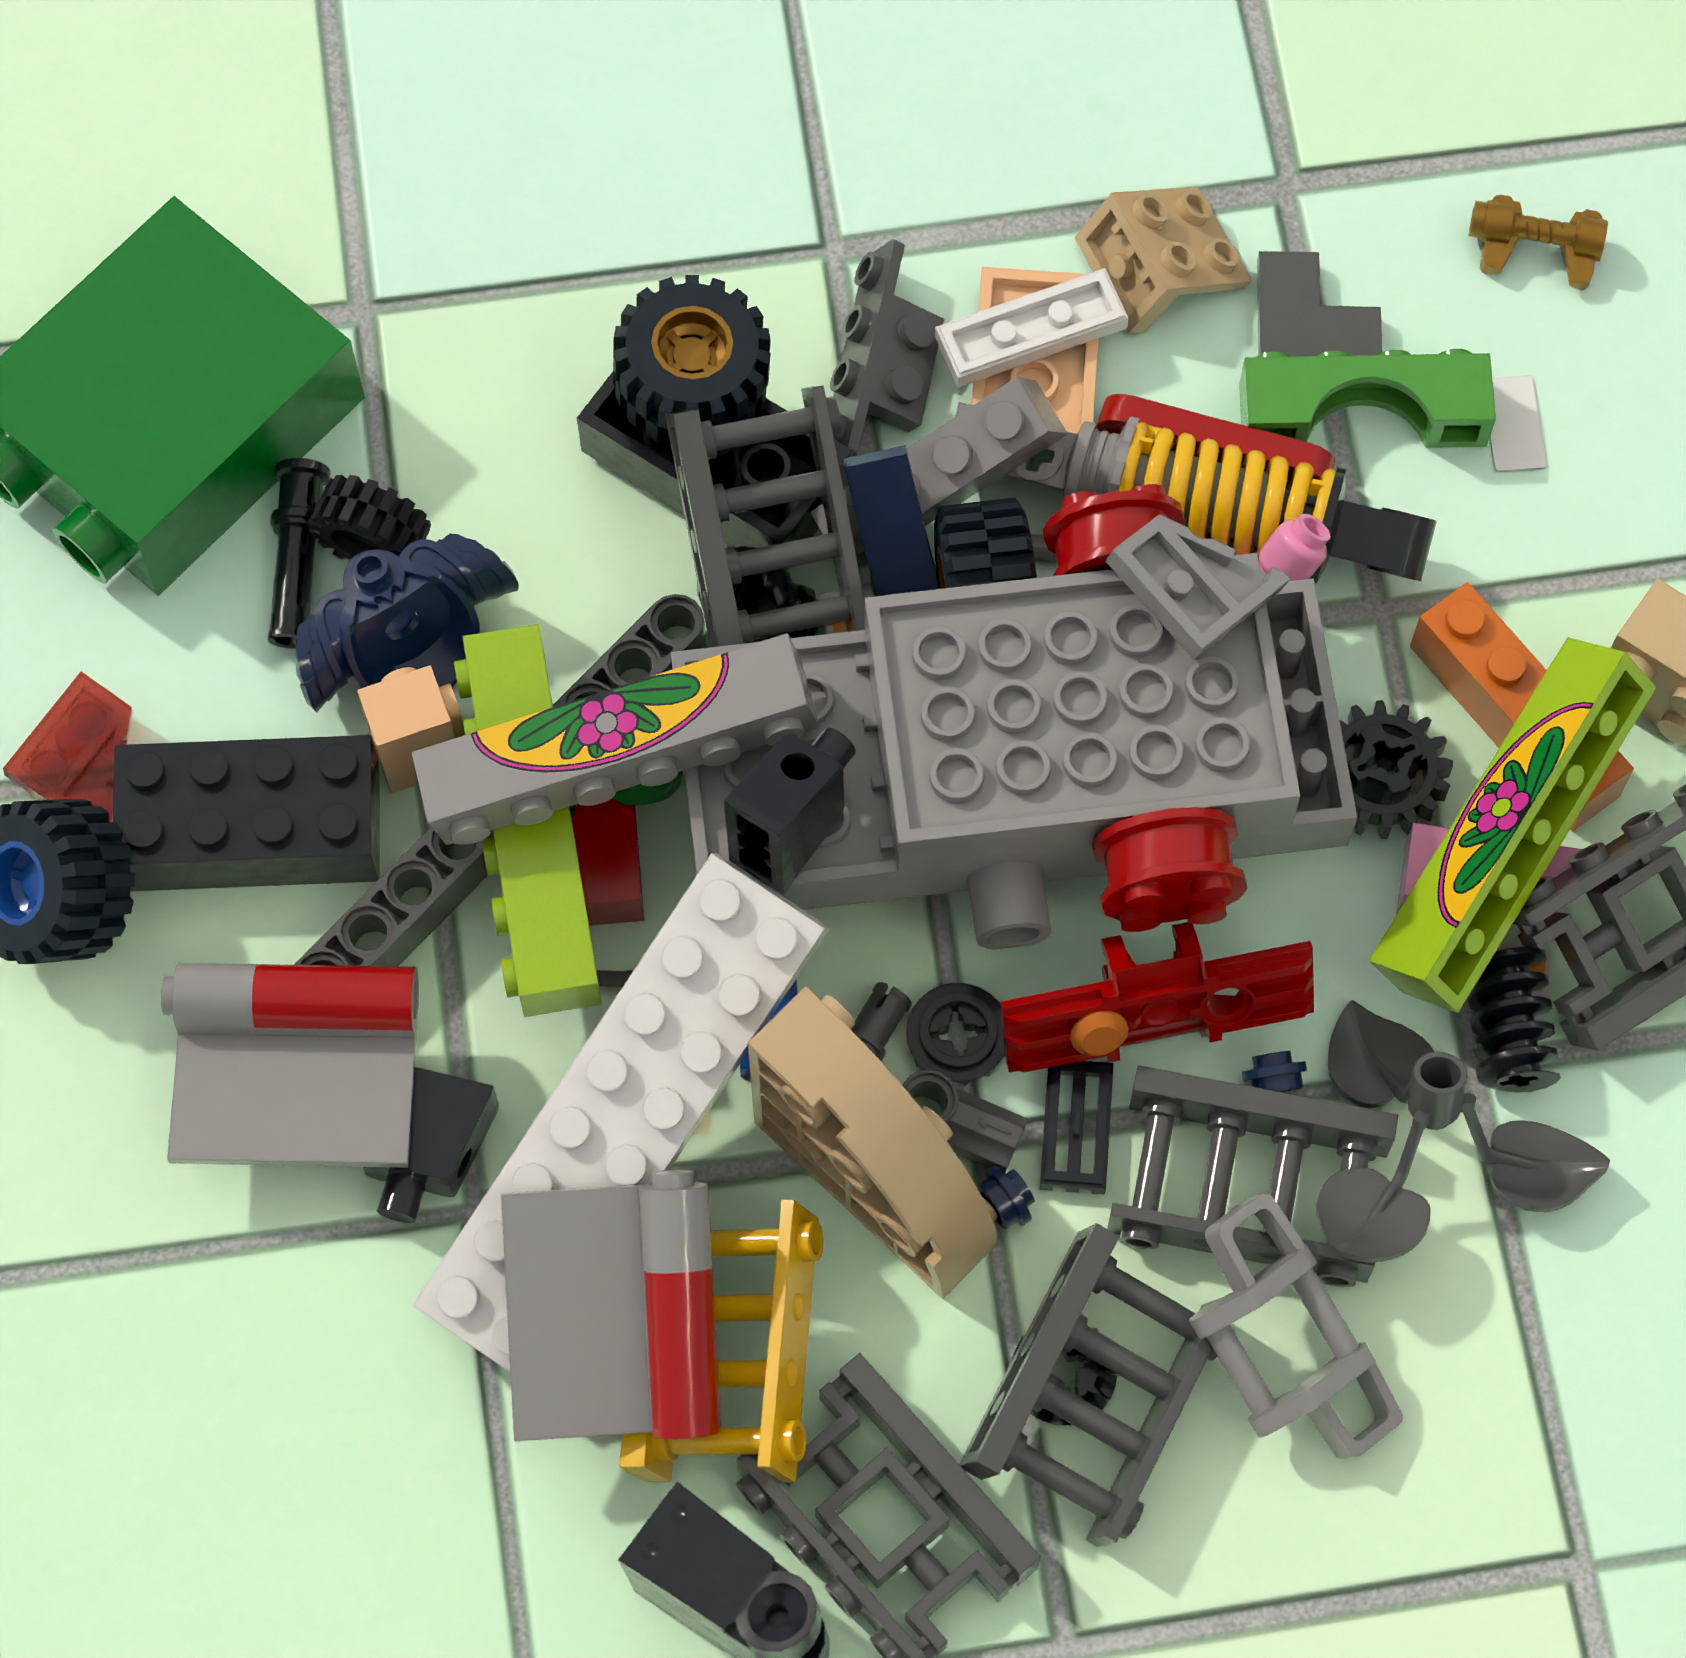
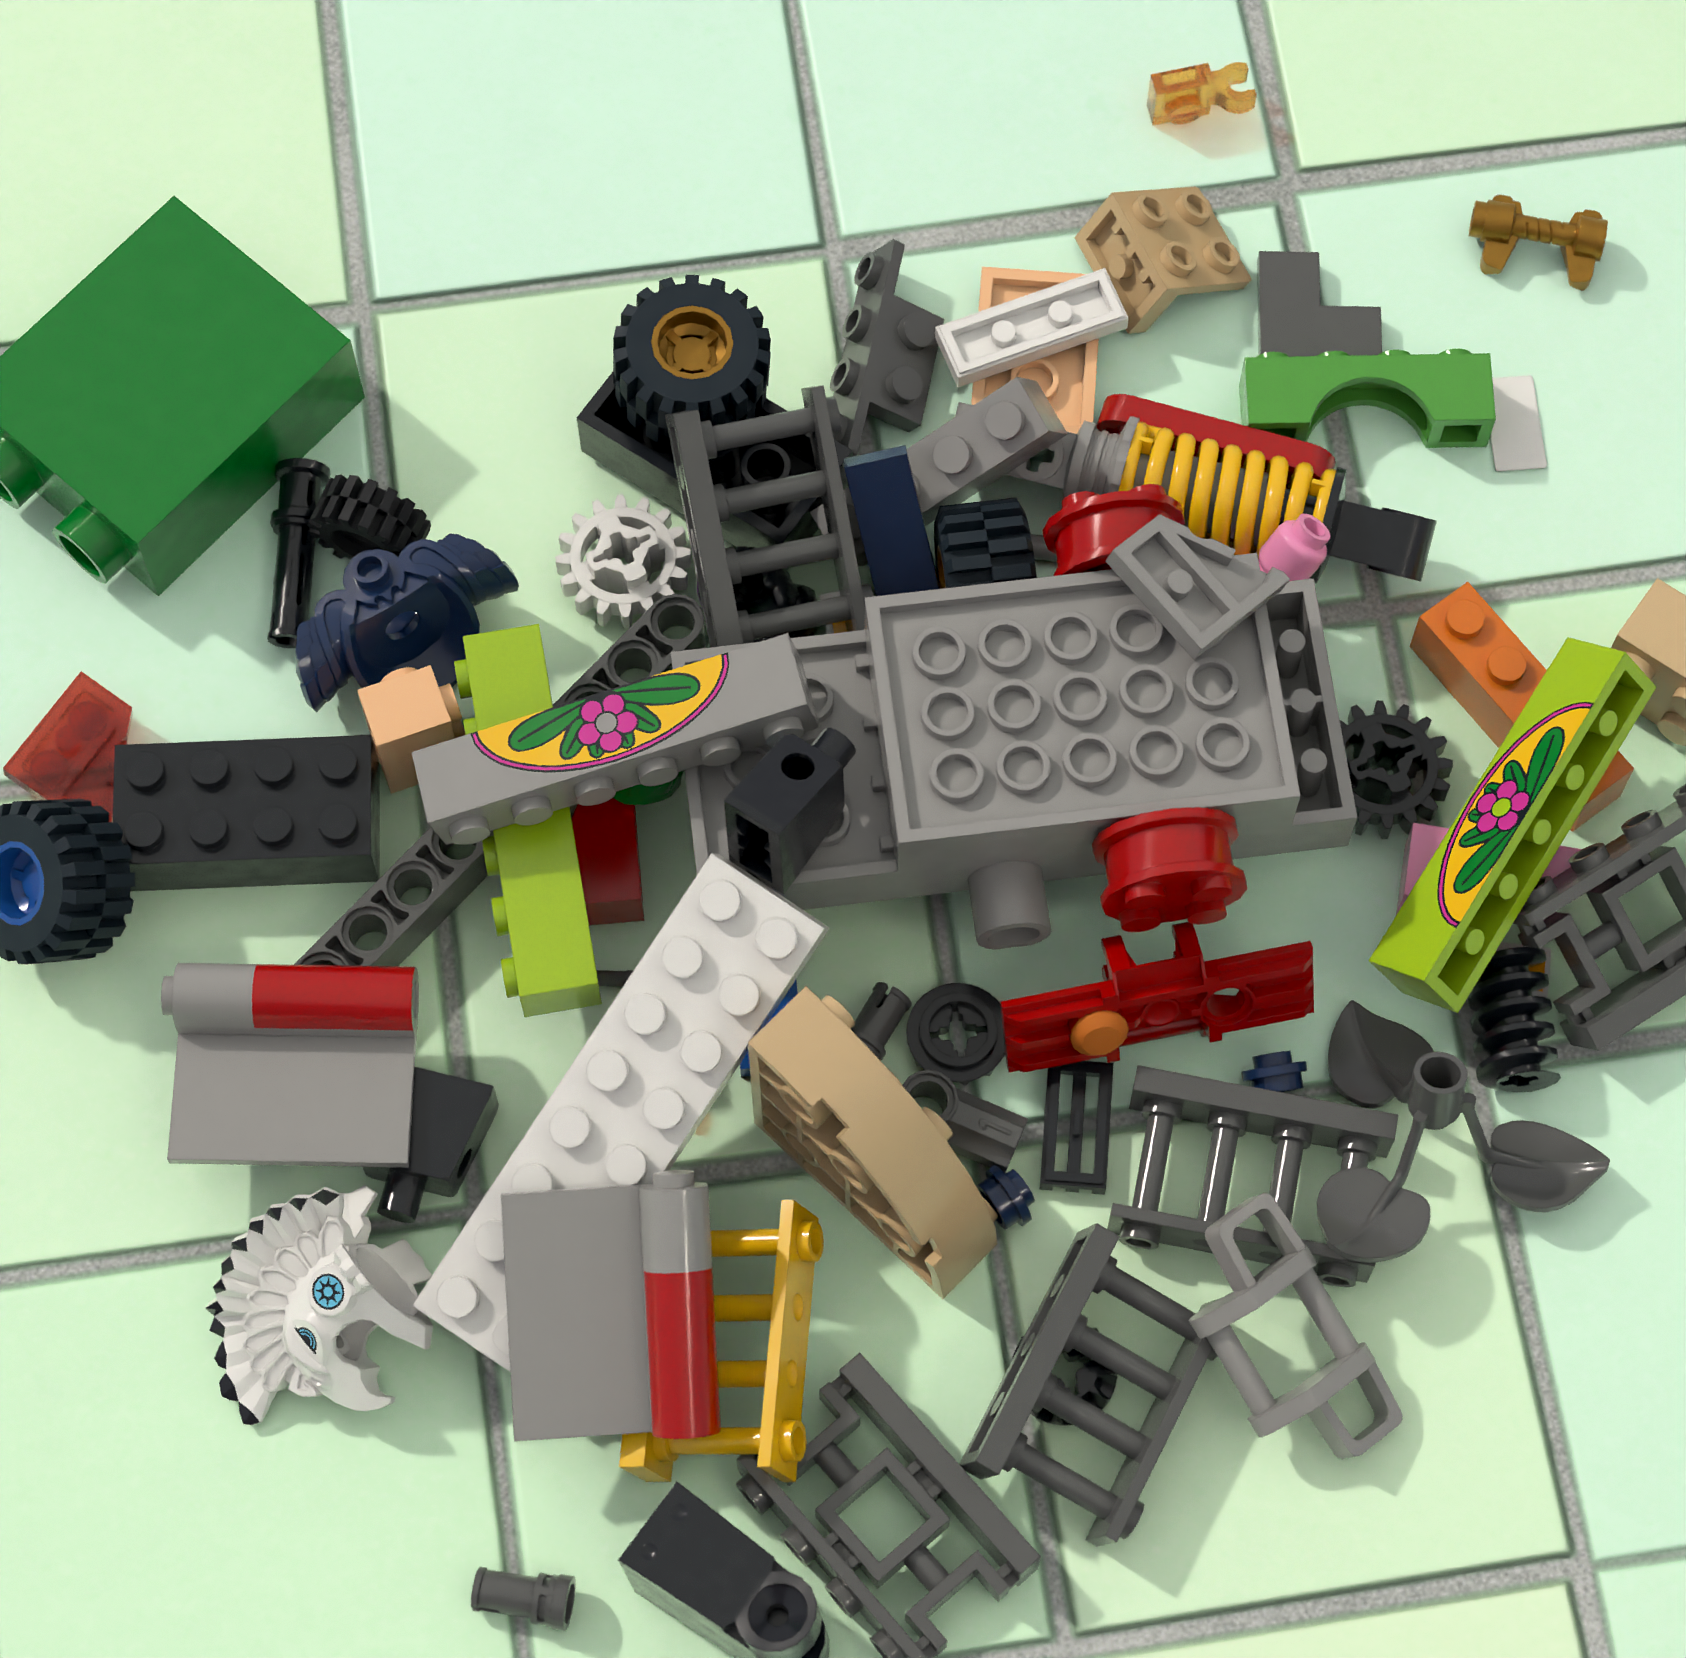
(306, 1298): none -> white piece
(543, 1599): none -> dark grey pin
(628, 534): none -> white gear
(1190, 91): none -> clear orange plate

